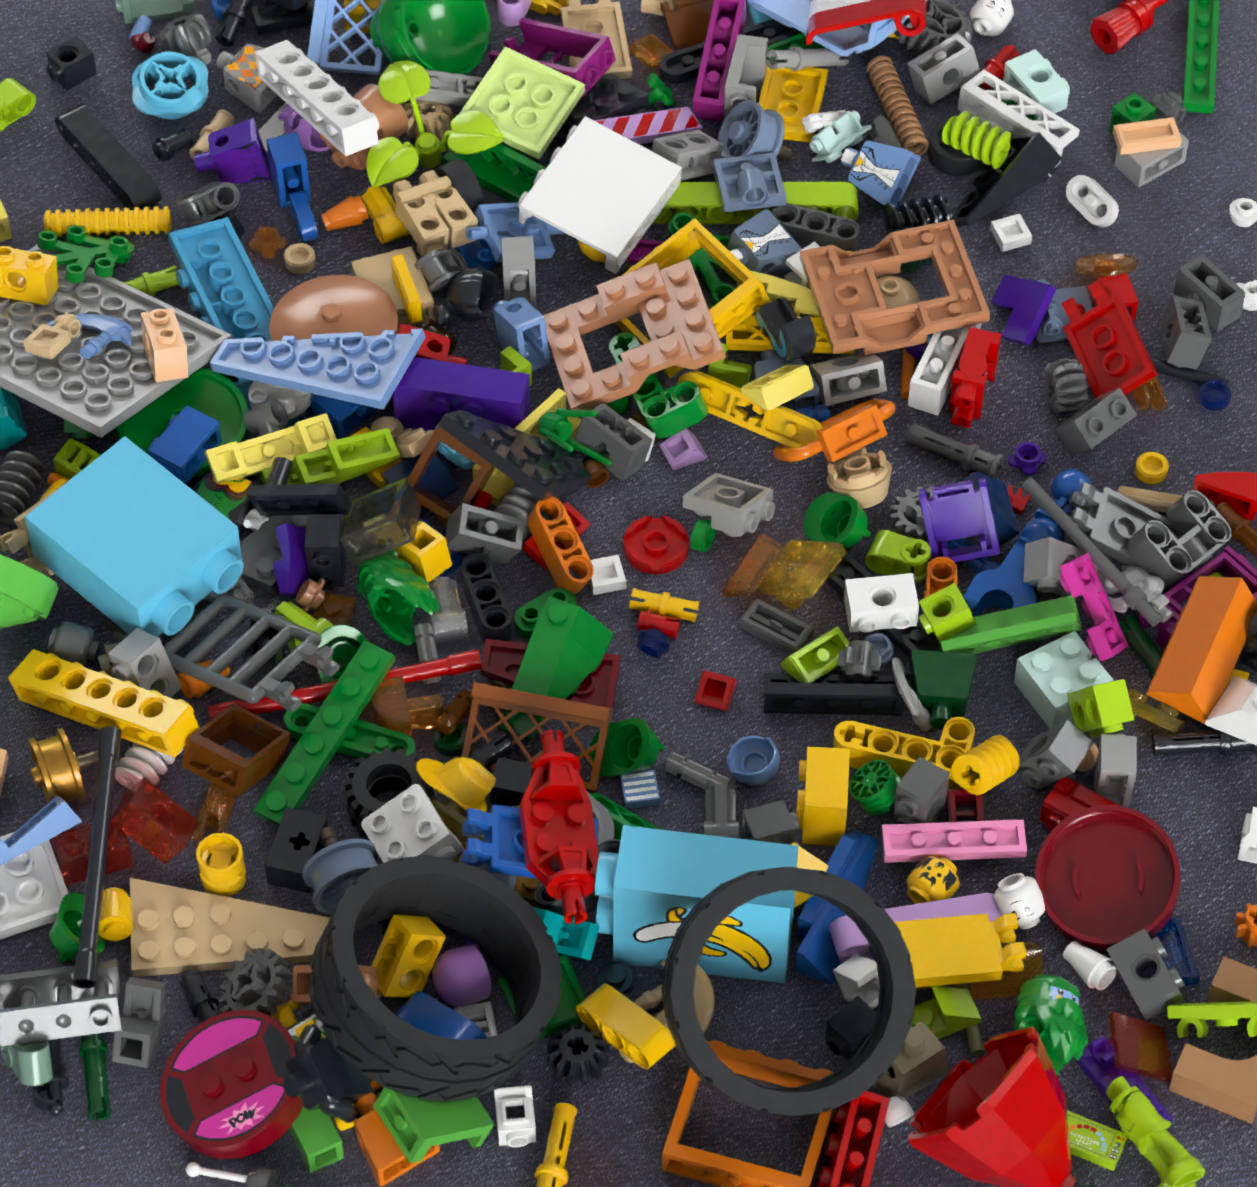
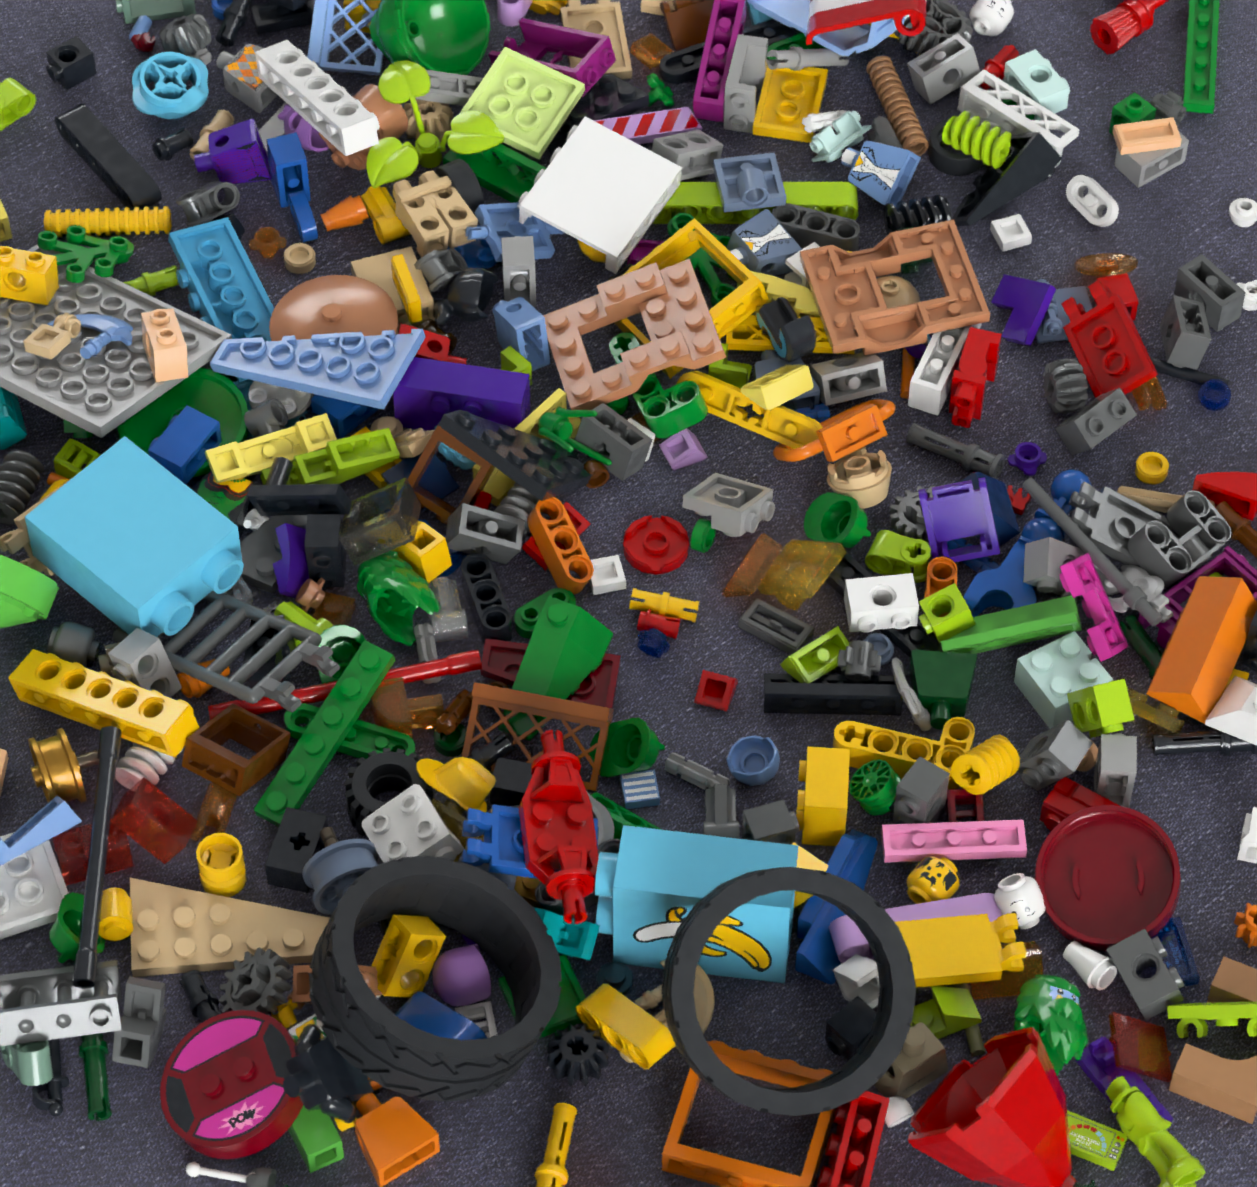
(426, 1123): bright green panel -> none
(515, 1131): white window -> none
(752, 131): sand blue wheel -> none

